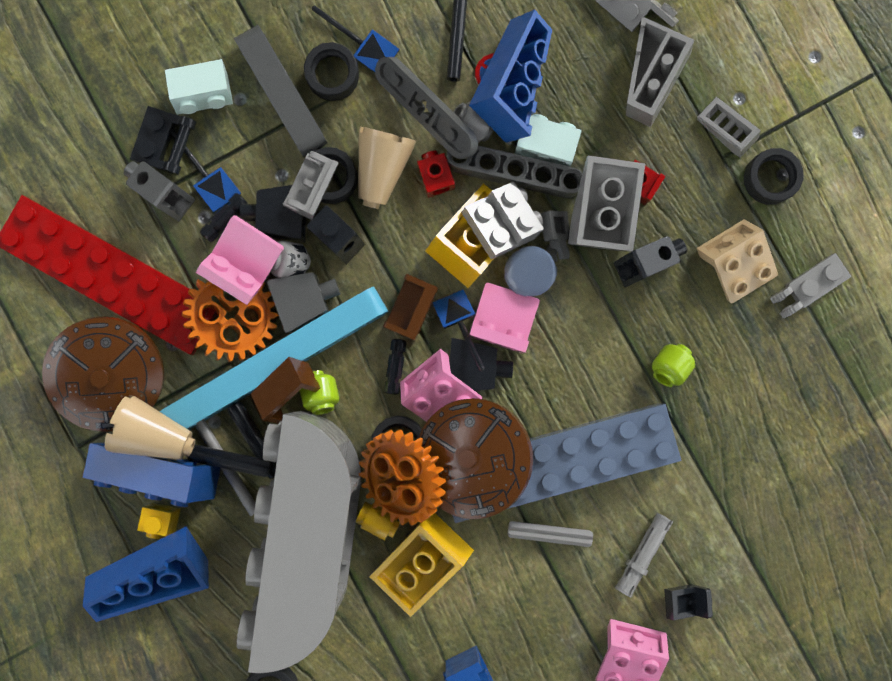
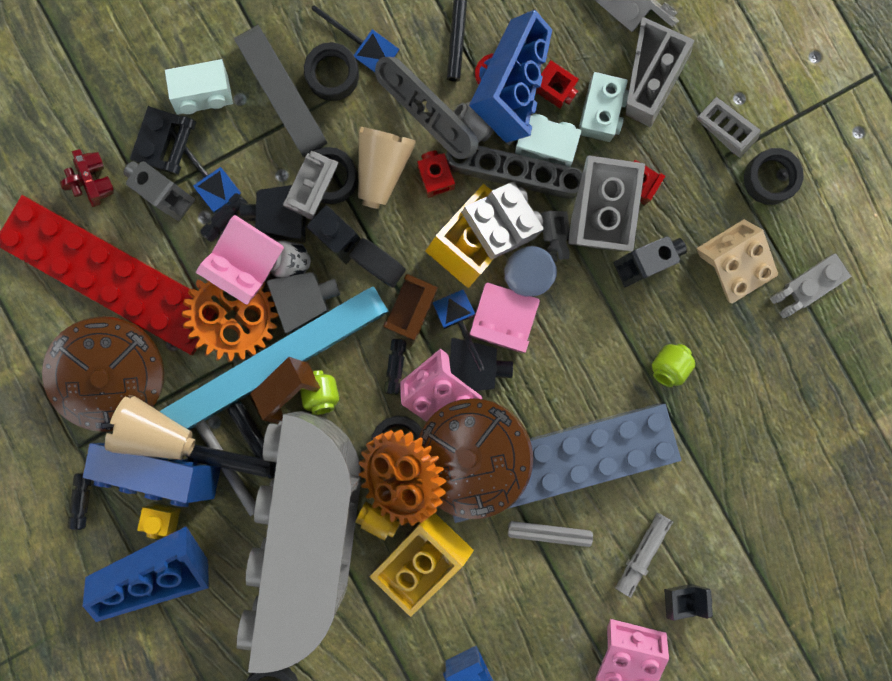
(79, 502): none -> black axle
(85, 165): none -> dark red hips
(377, 262): none -> black tyre
(557, 76): none -> red brick
(603, 106): none -> light aqua brick

